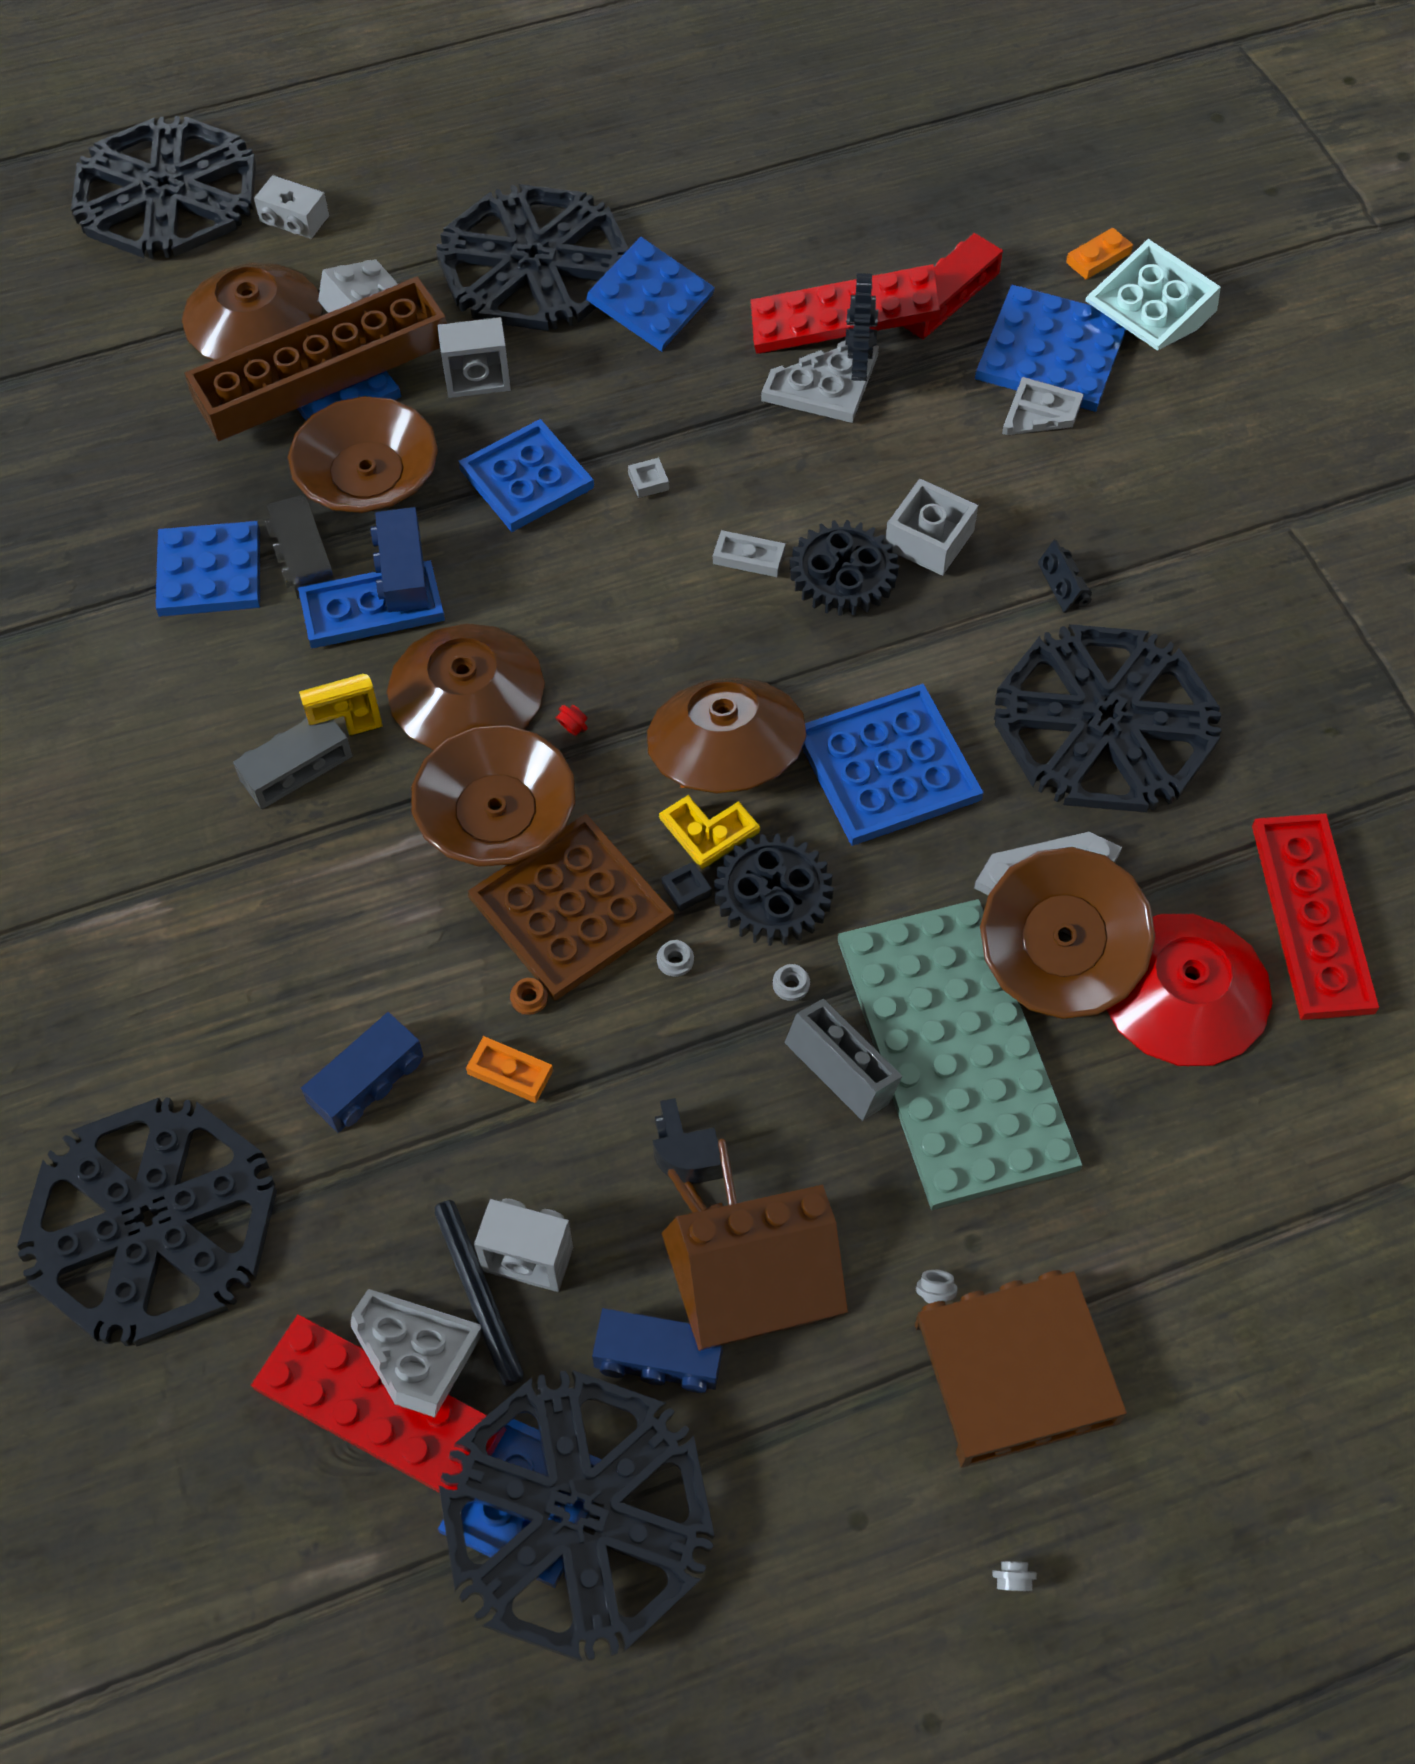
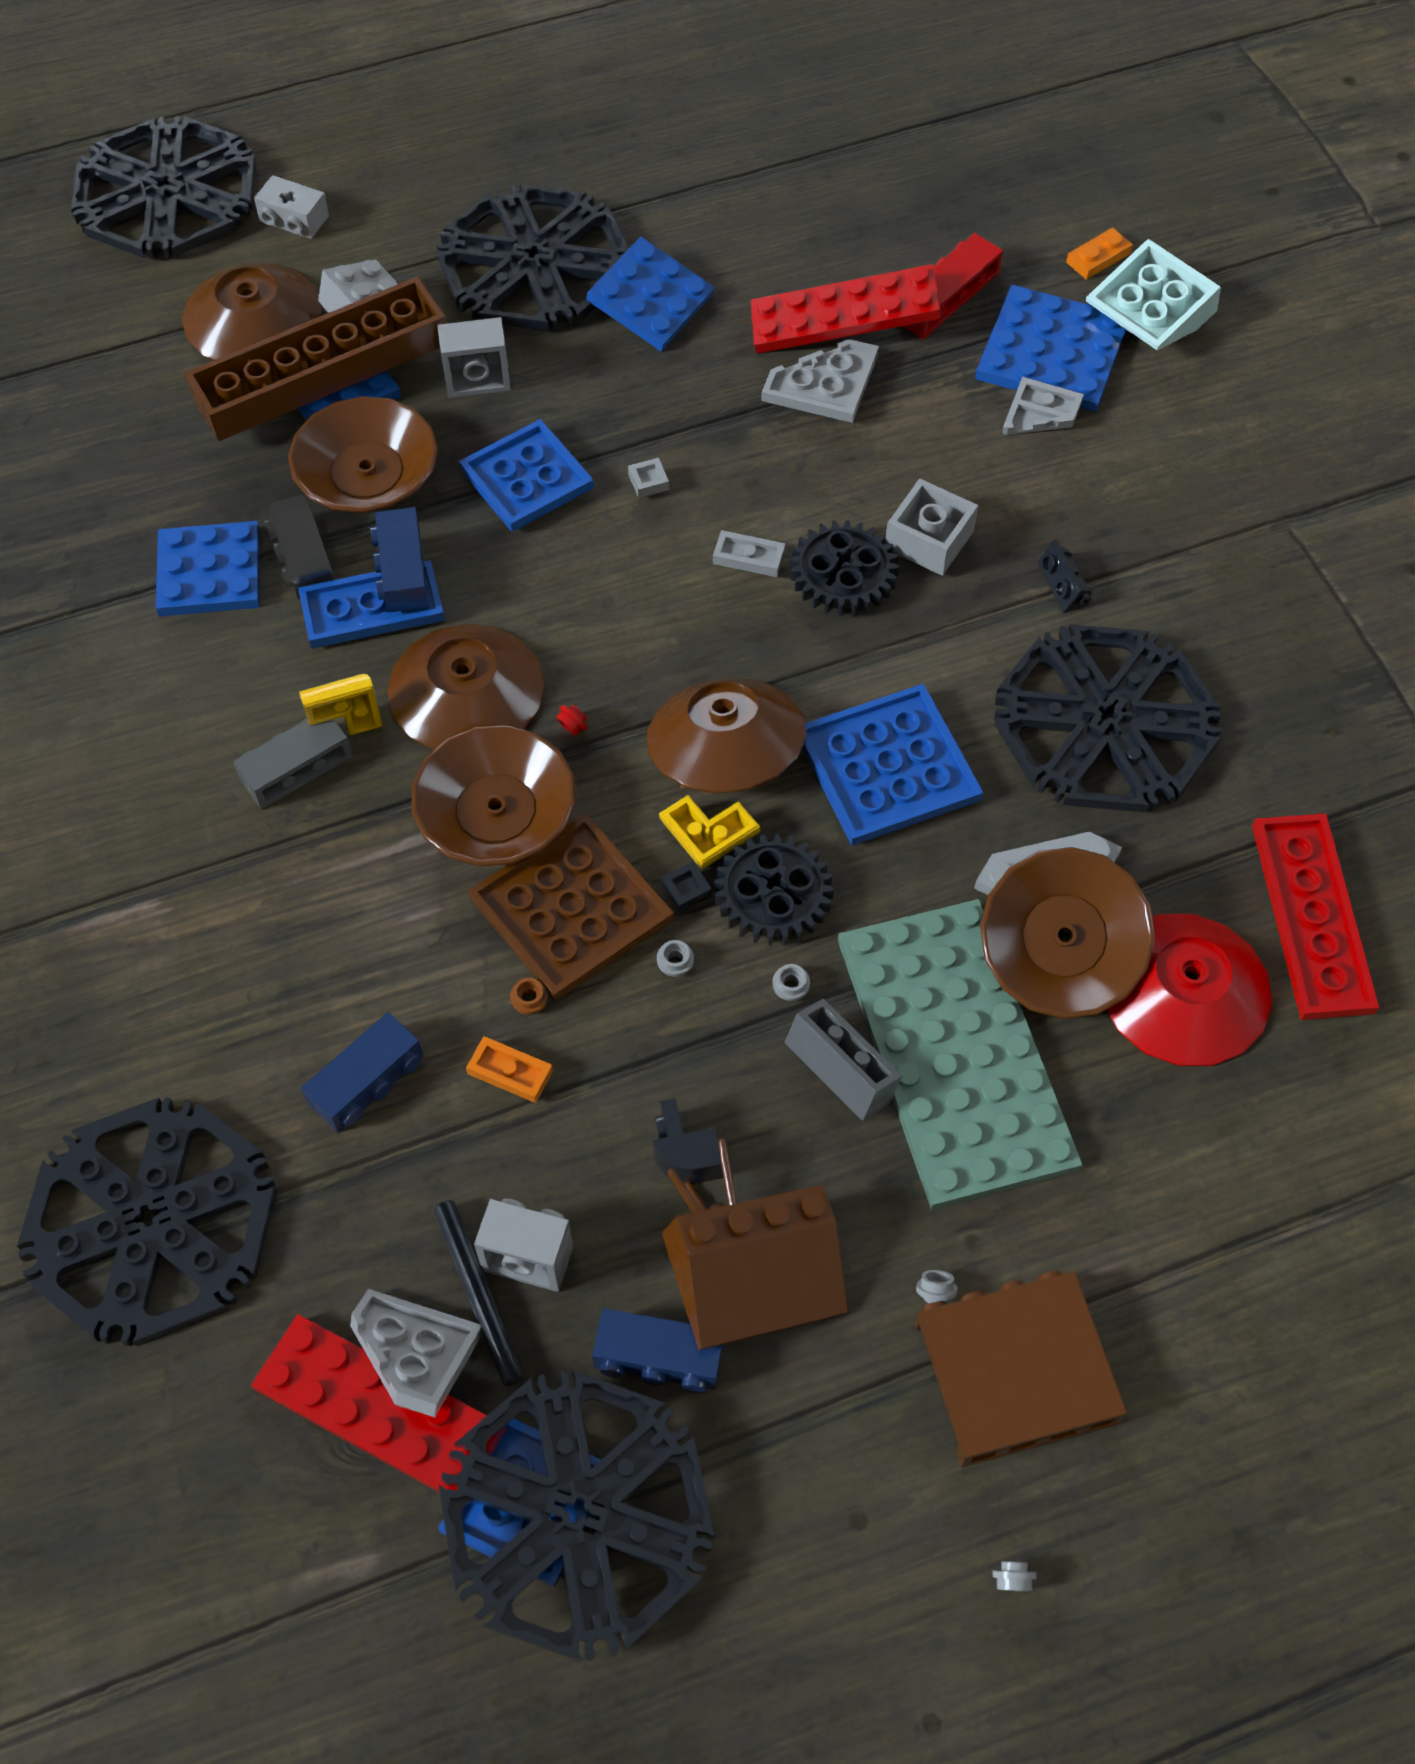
(861, 316): black gear -> none

